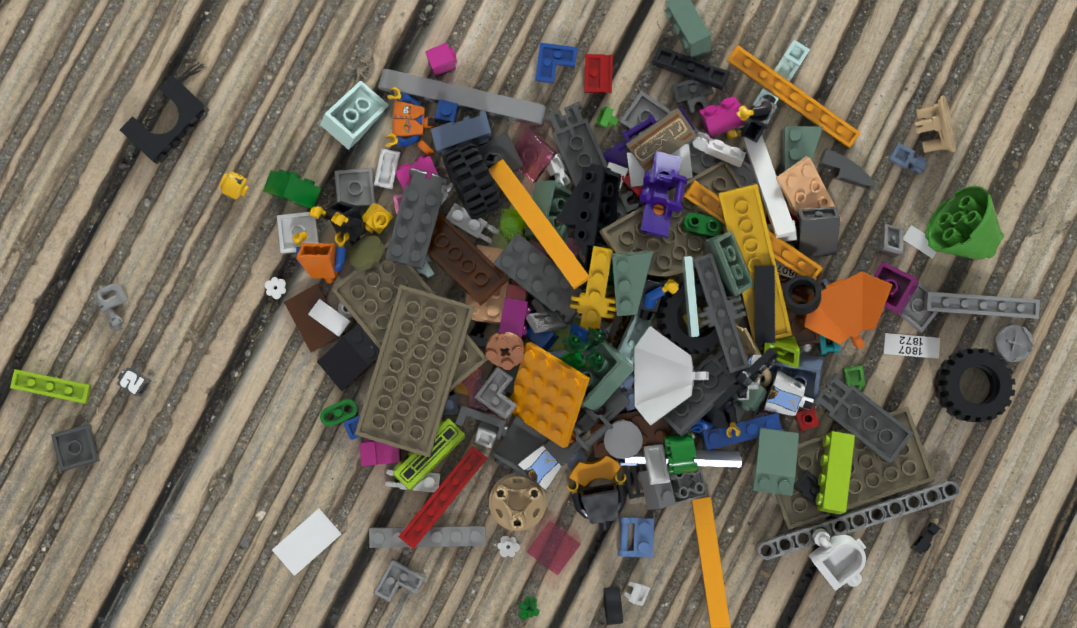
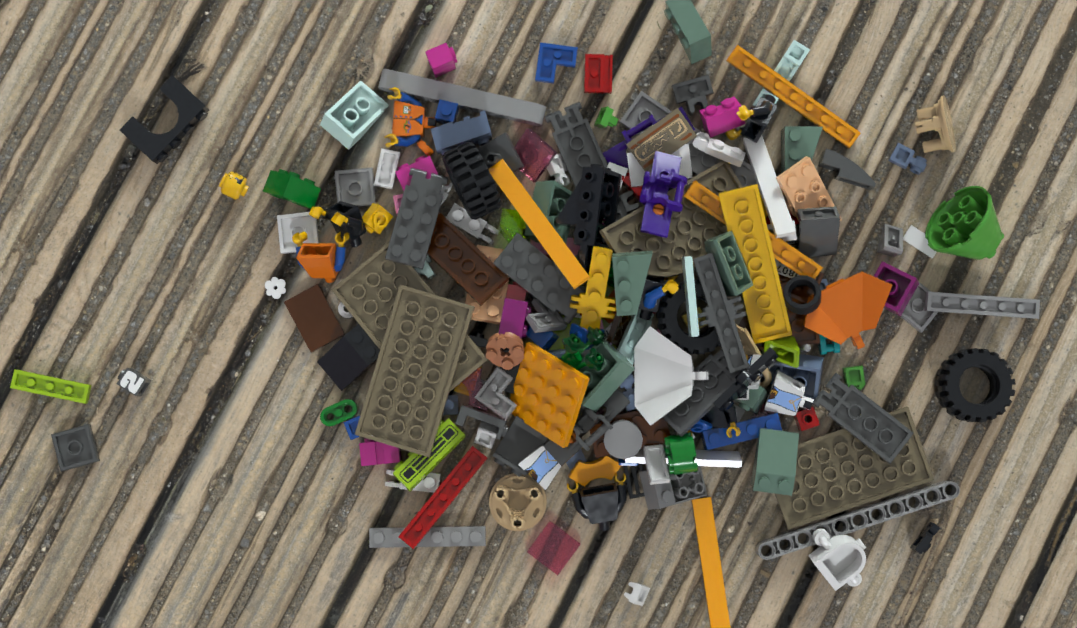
(108, 305): light grey piece -> none
(306, 542): white sticker -> none
(329, 317): white tile -> none
(365, 252): olive tile -> none
(395, 576): light grey tile -> none
(514, 546): white plant -> none
(528, 608): green plant -> none
(613, 605): black tyre -> none
(642, 537): medium blue plate -> none
(691, 68): black plate -> none
(702, 225): green plate -> none
(764, 303): black tile -> none
(809, 487): black hinge -> none
(836, 472): lime brick -> none
(911, 345): white sticker -> none
(1013, 343): light grey tile -> none

